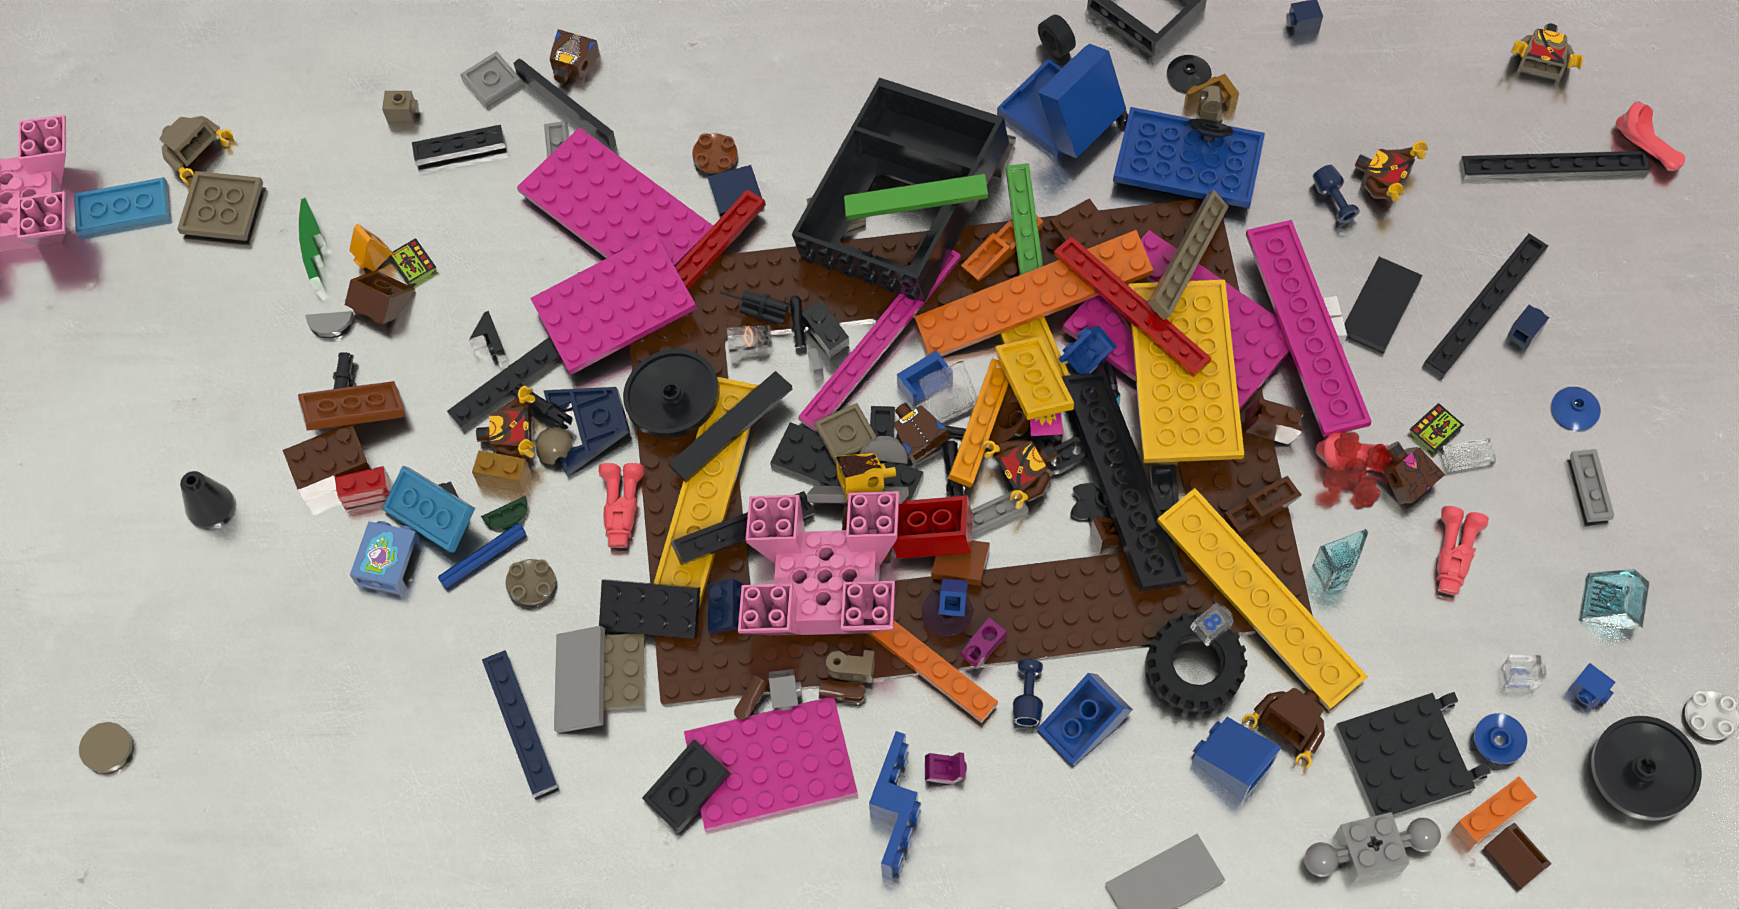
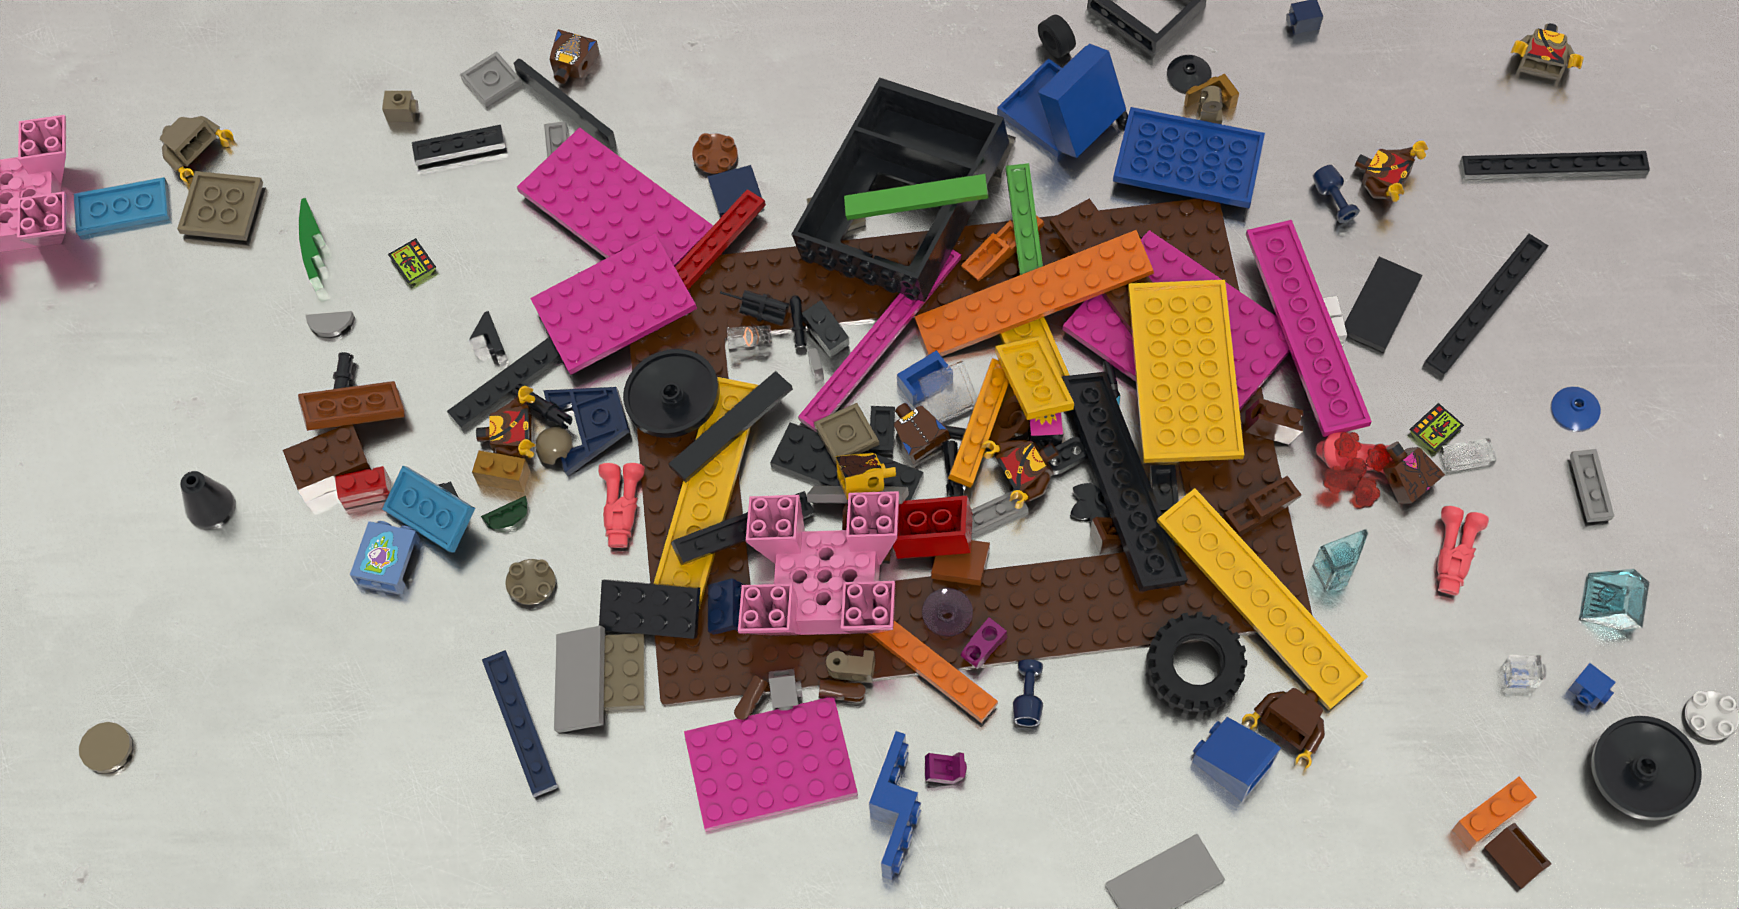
(368, 249): light orange slope -> none
(378, 296): reddish brown slope -> none
(481, 555): blue axle -> none
(686, 786): black tile -> none
(886, 449): light grey tile -> none
(953, 597): blue brick -> none
(1084, 718): blue slope -> none
(1088, 350): blue bracket -> none
(1132, 306): red plate -> none
(1188, 255): dark tan plate -> none
(1210, 129): black dish -> none
(1212, 623): clear brick -> none
(1365, 862): light grey brick -> none
(1407, 755): black plate -> none
(1505, 728): blue dish -> none
(1528, 325): dark blue brick -> none
(1639, 129): coral hair -> none

